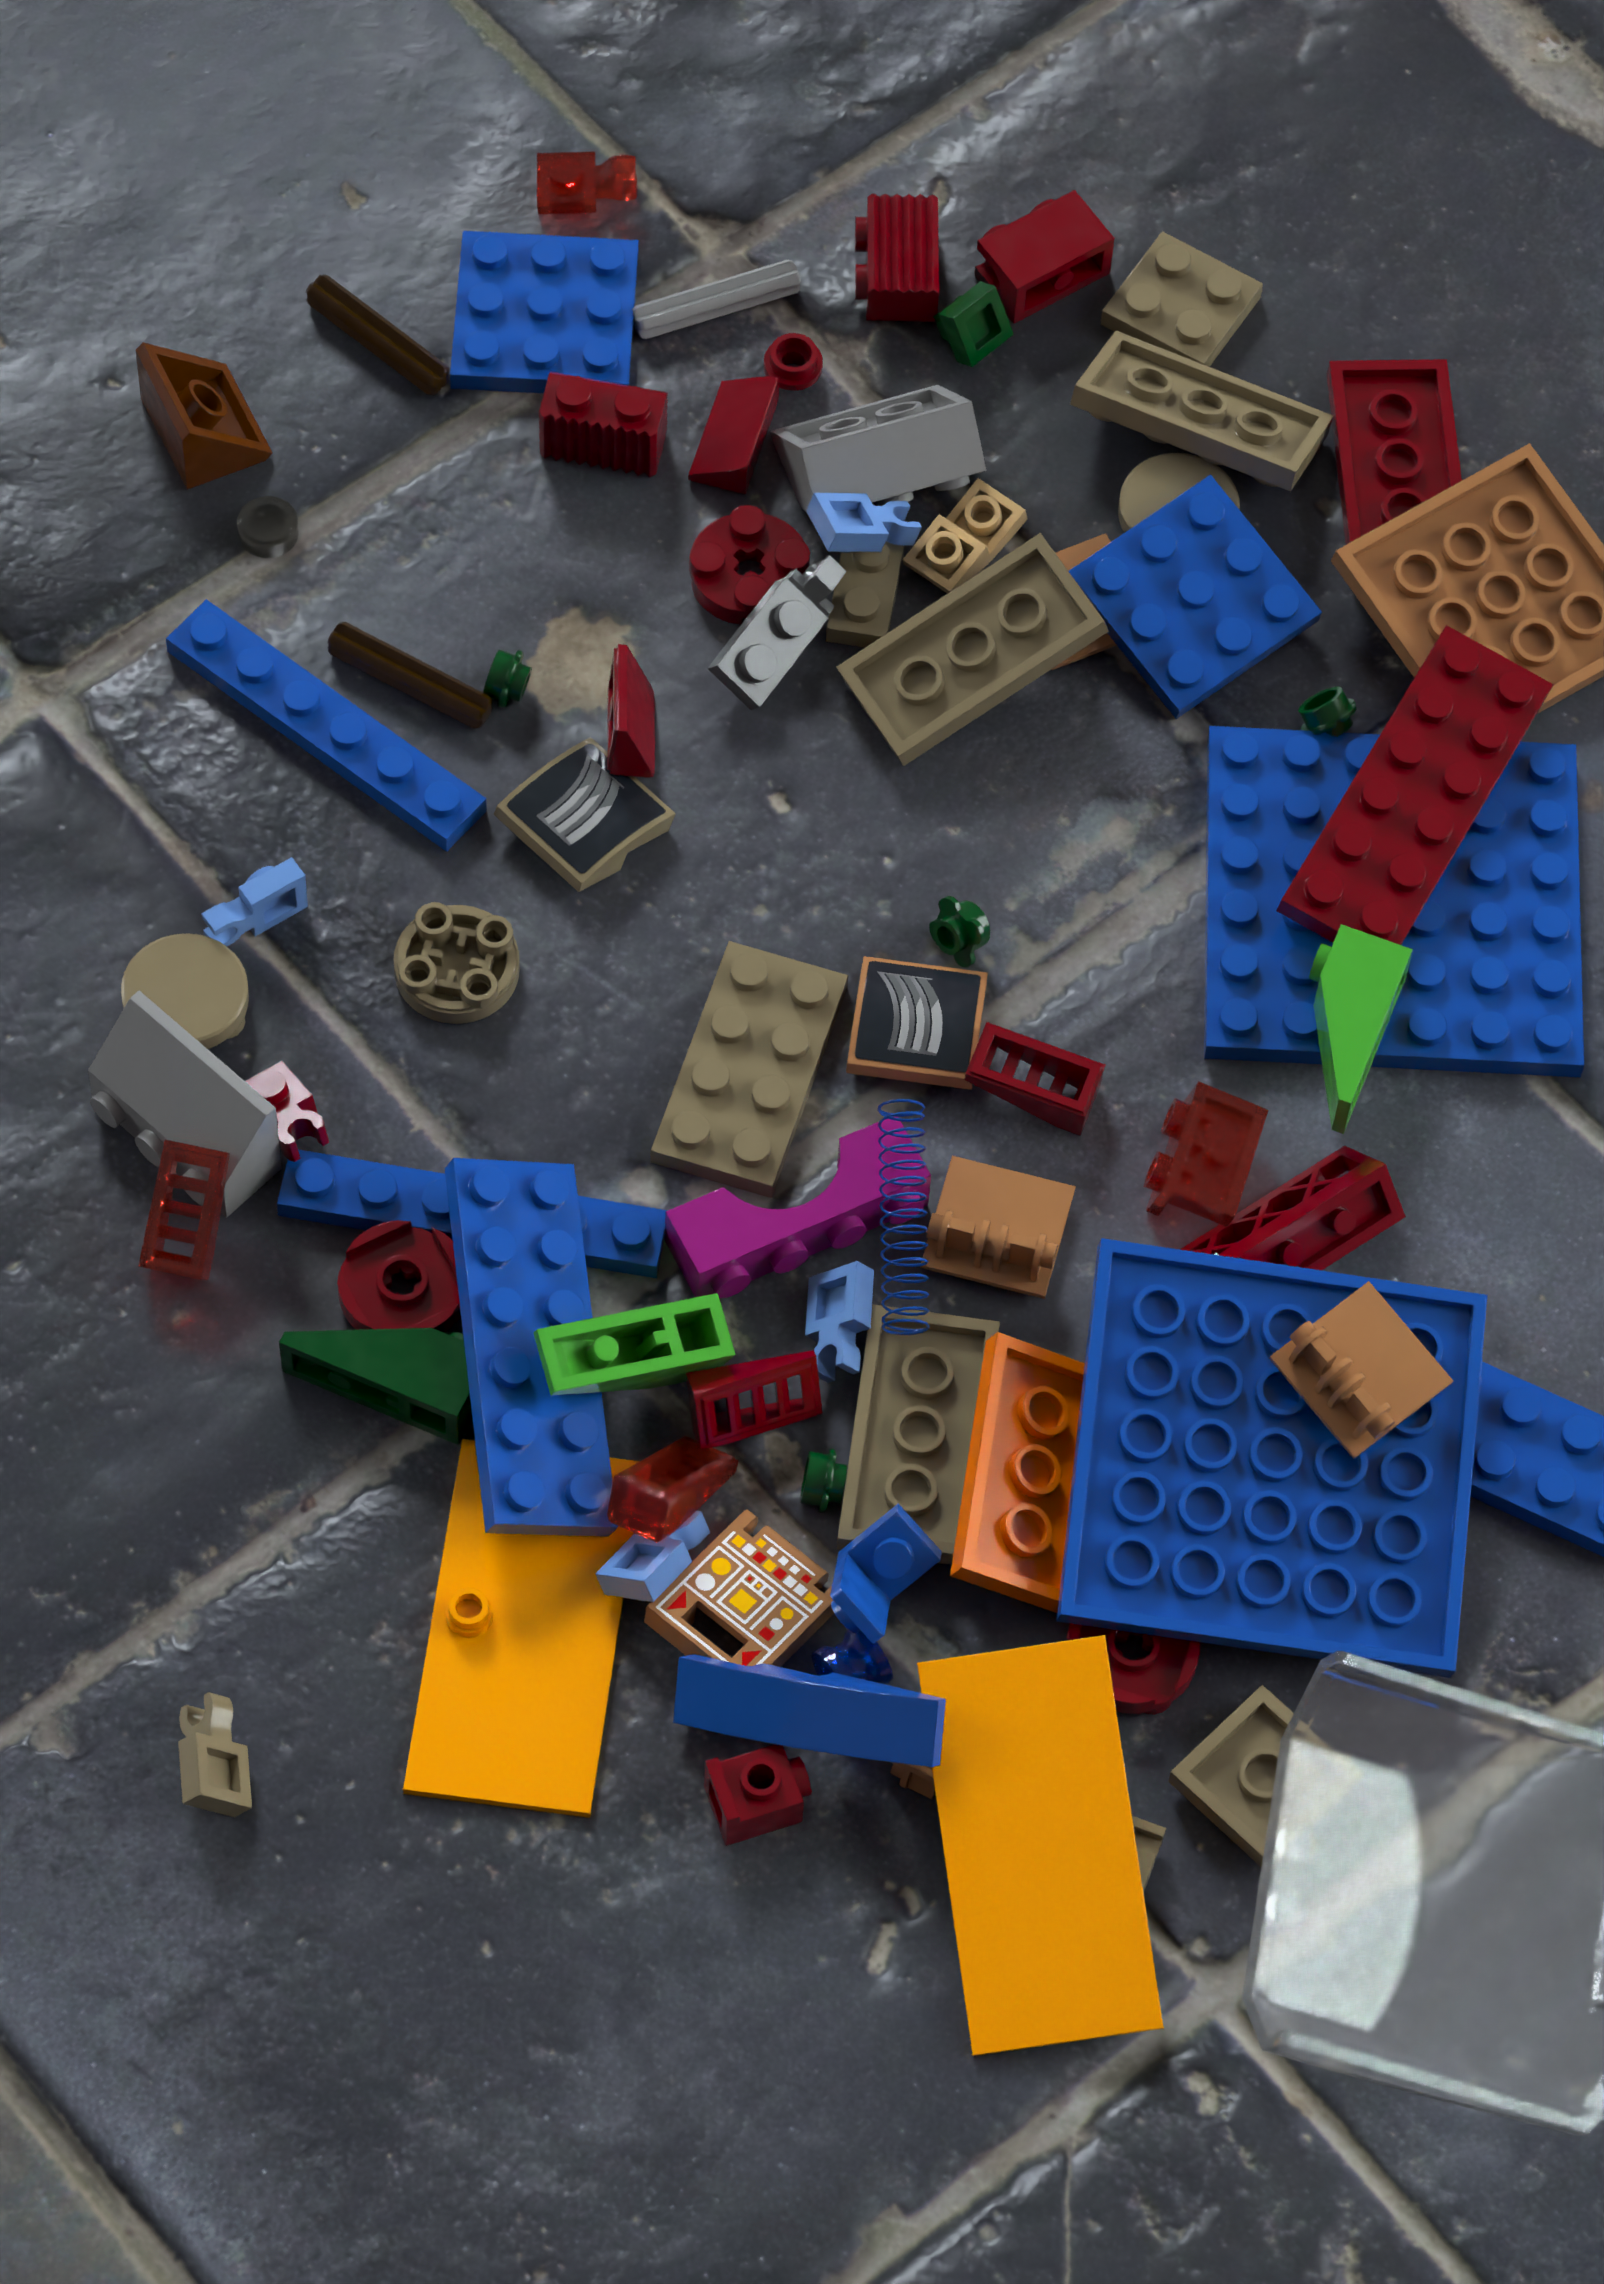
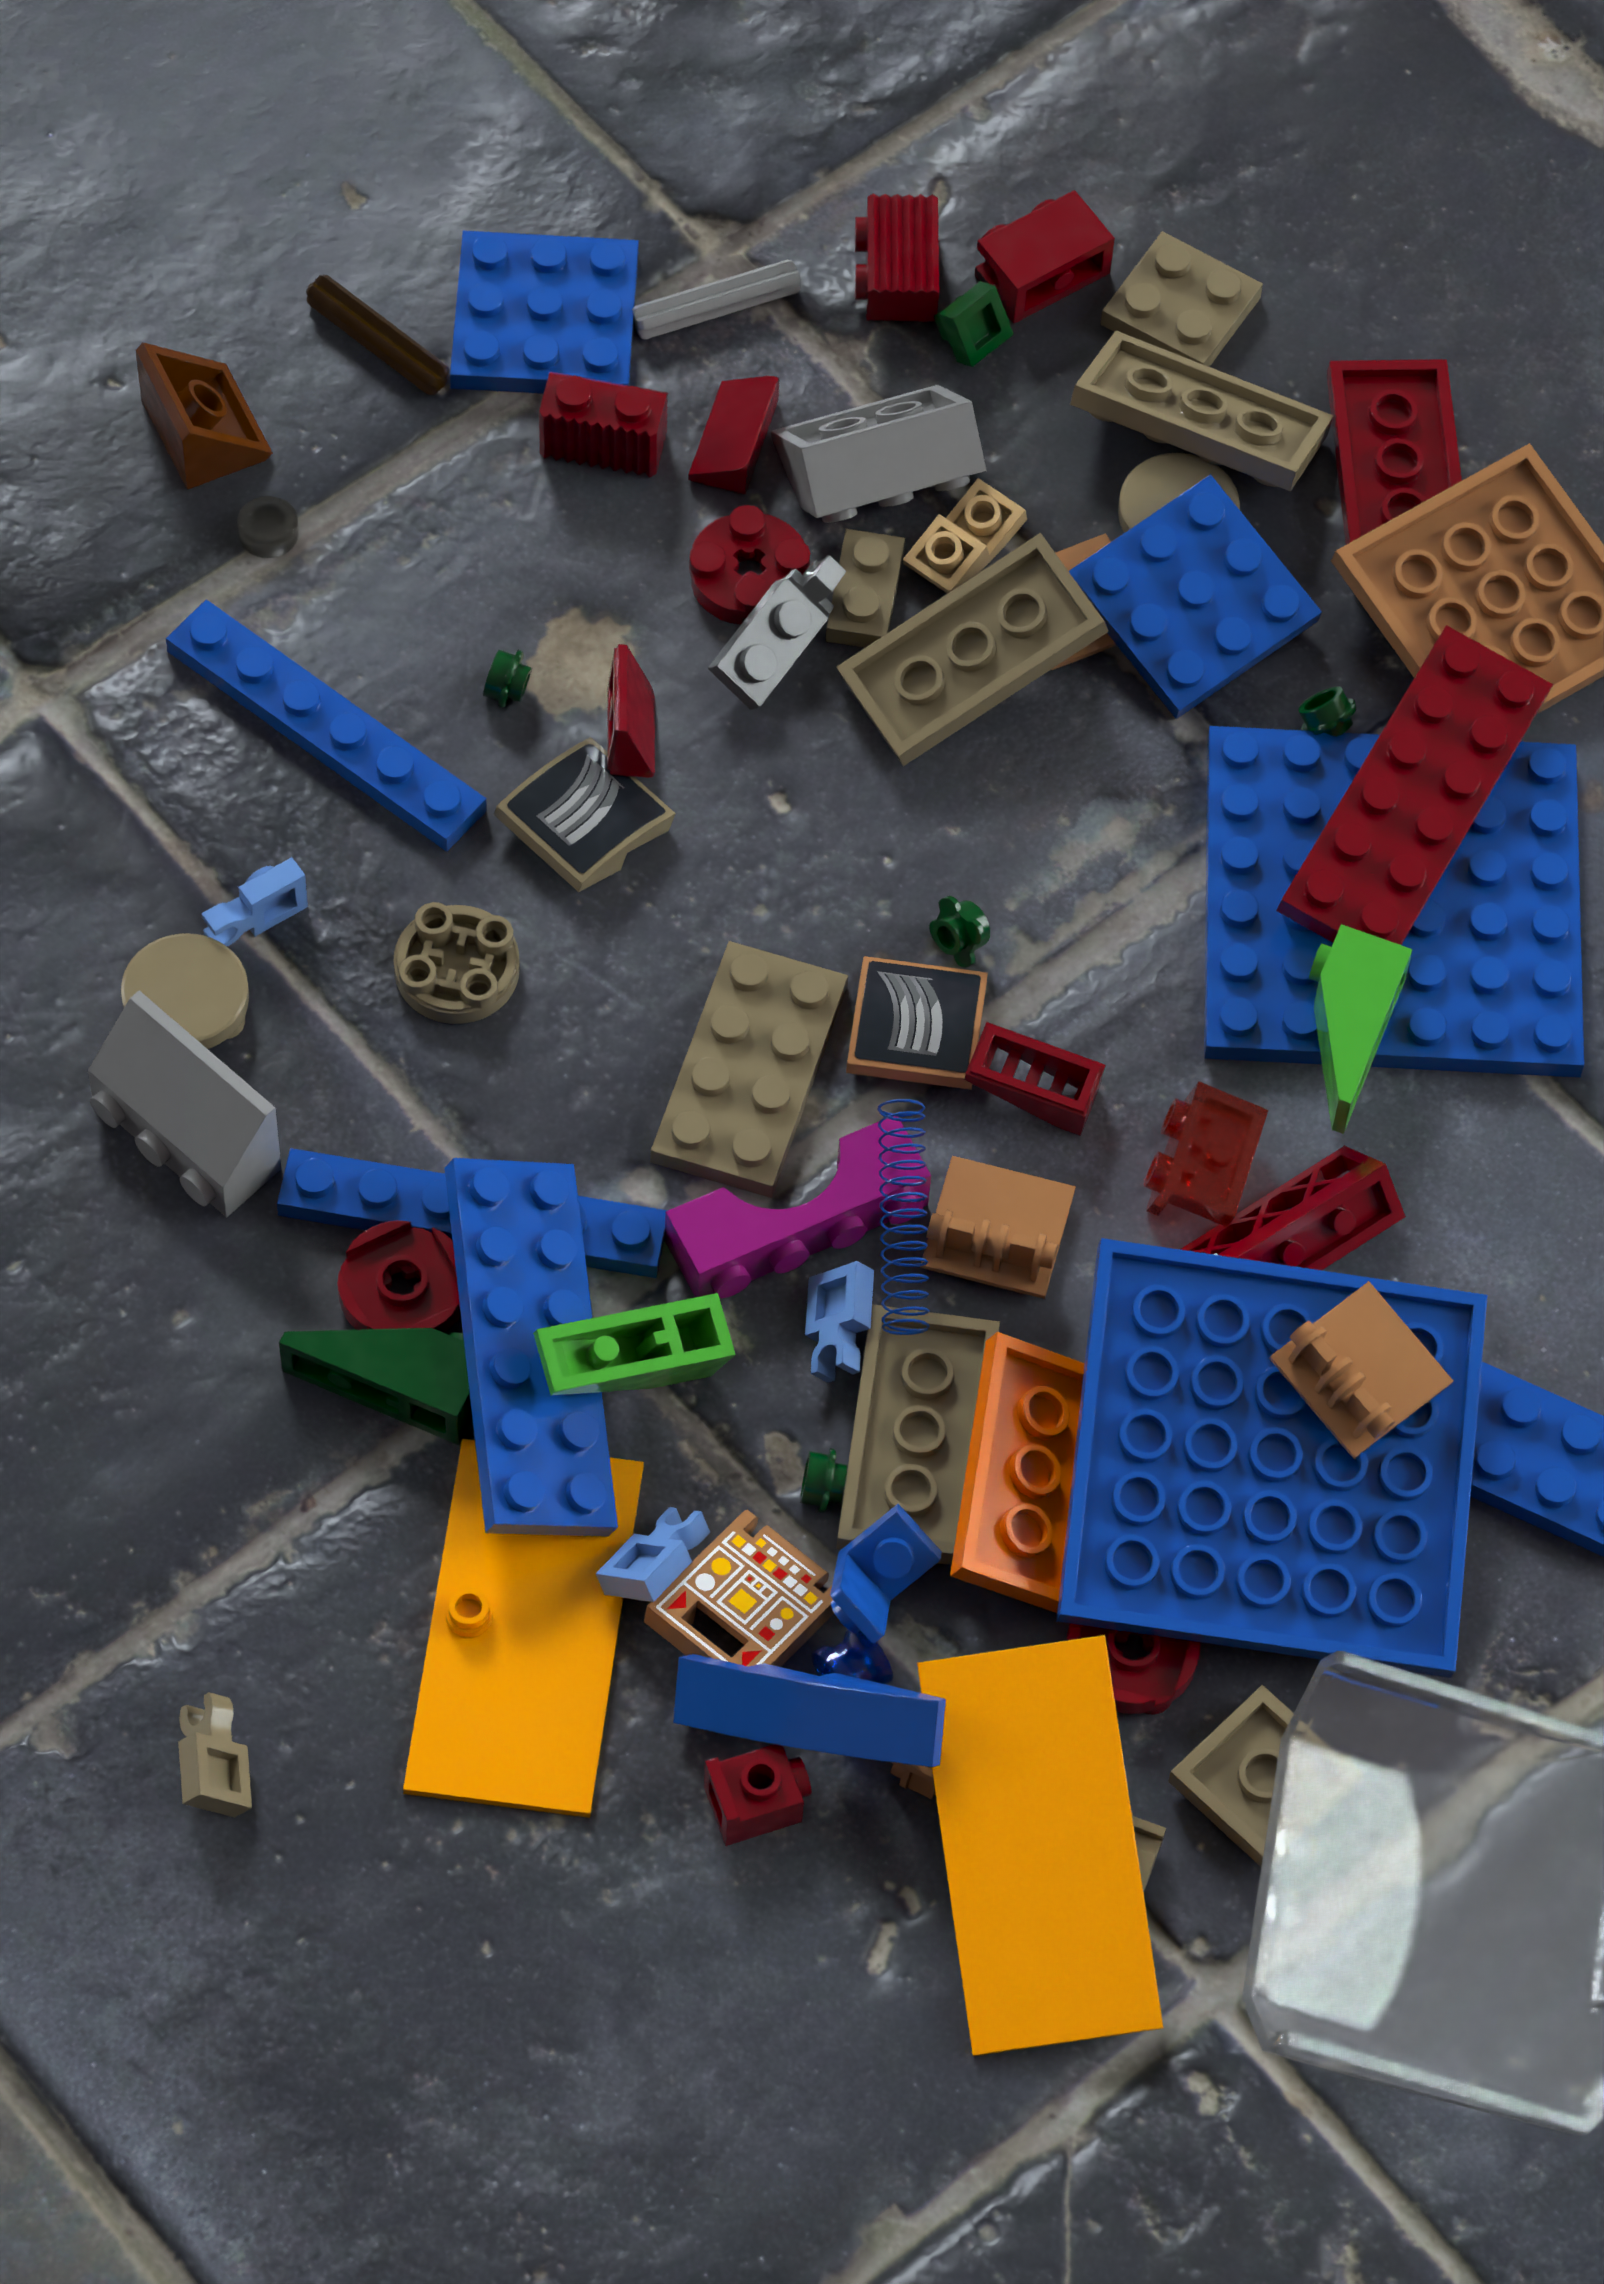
(204, 1239): clear red slope -> none
(294, 1108): plate -> none
(410, 675): dark brown axle -> none
(574, 182): clear red plate -> none
(662, 1494): clear red slope -> none
(728, 1381): dark red slope -> none
(794, 349): dark red plate -> none
(854, 525): medium blue plate -> none

